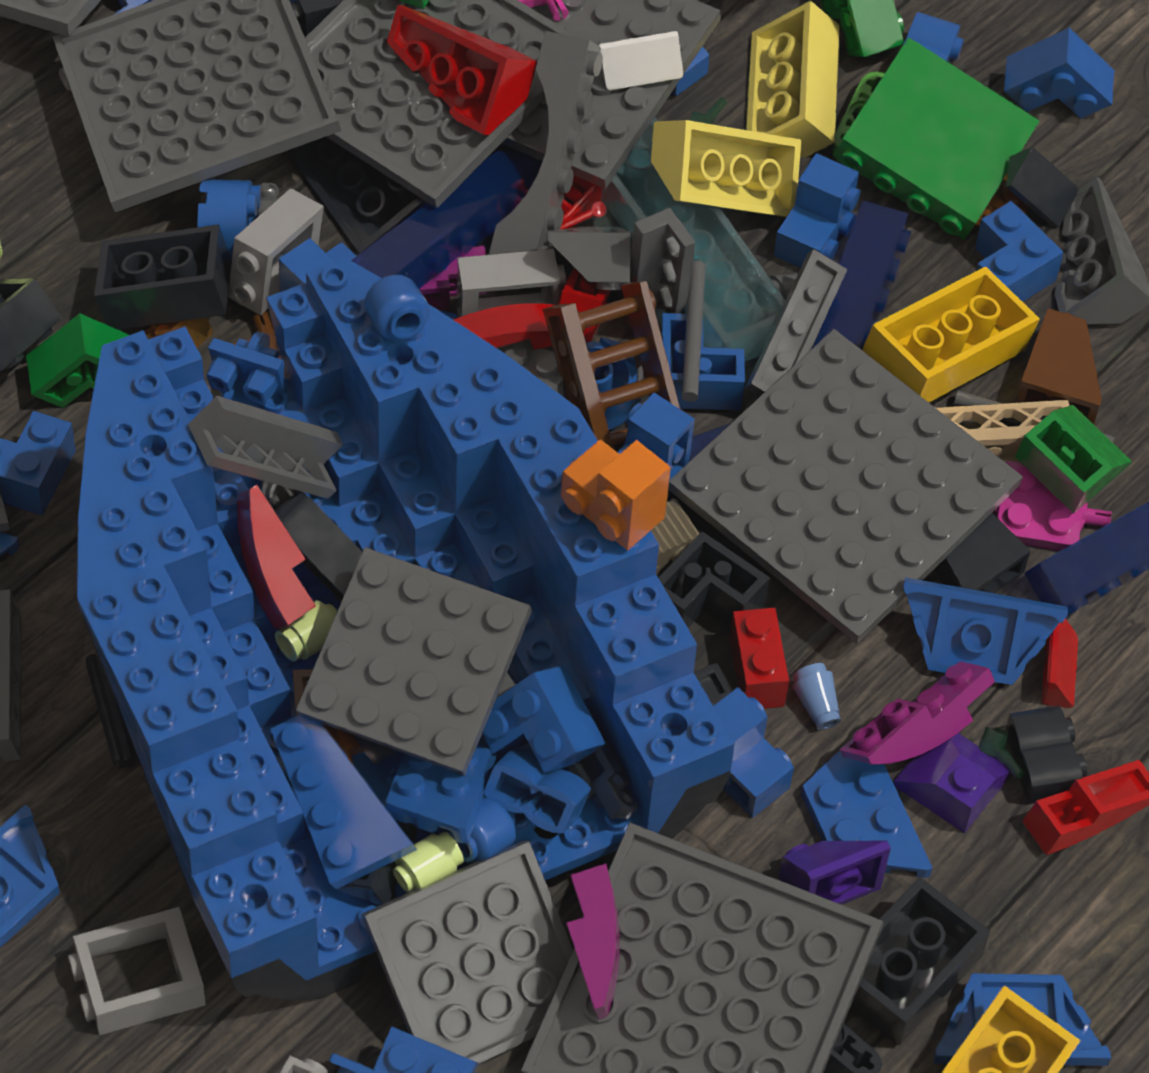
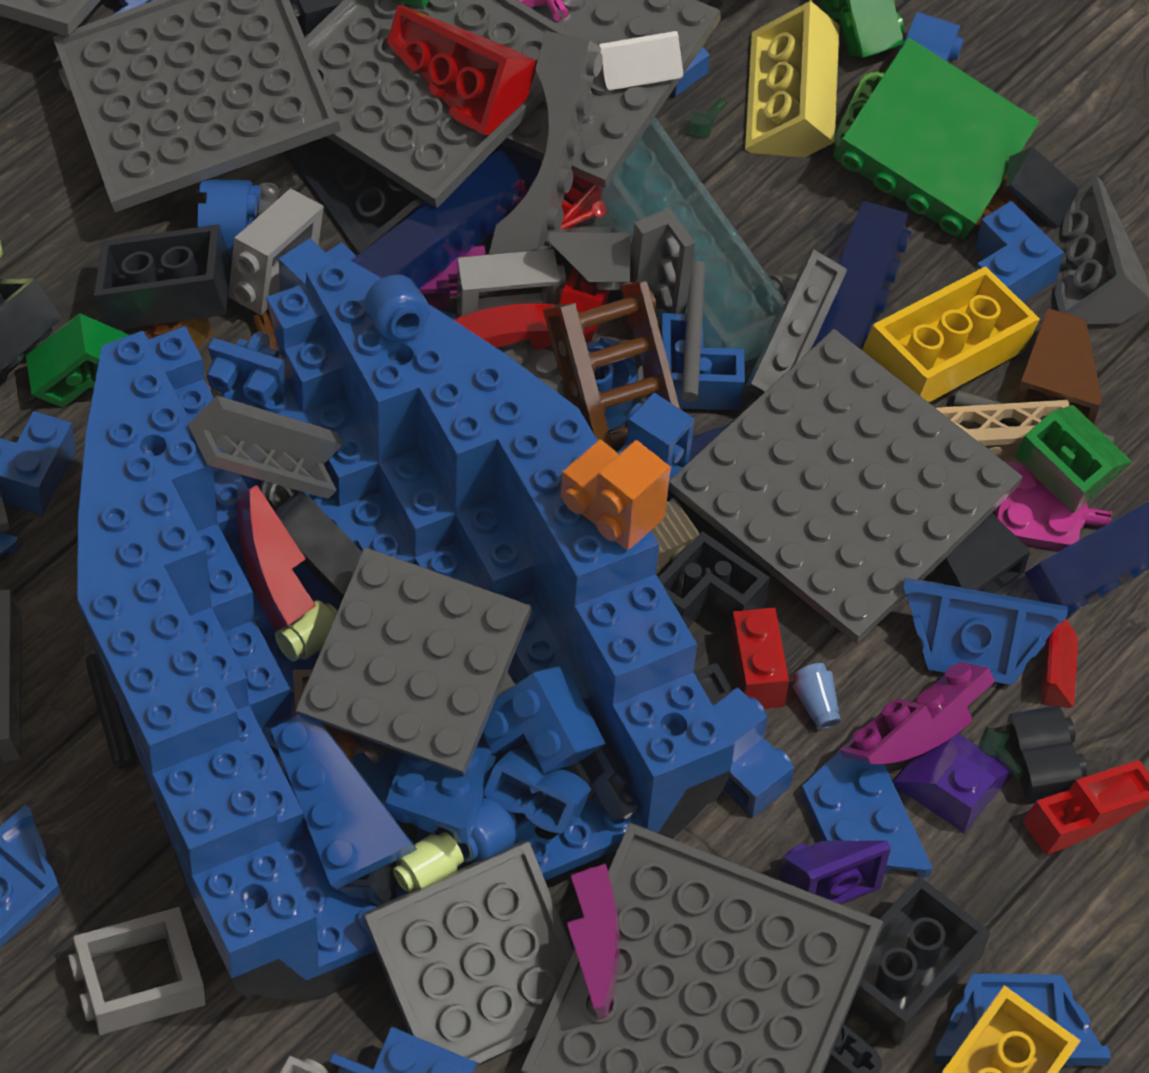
(727, 166): light yellow slope -> none
(820, 211): blue brick -> none
(1063, 70): blue brick -> none

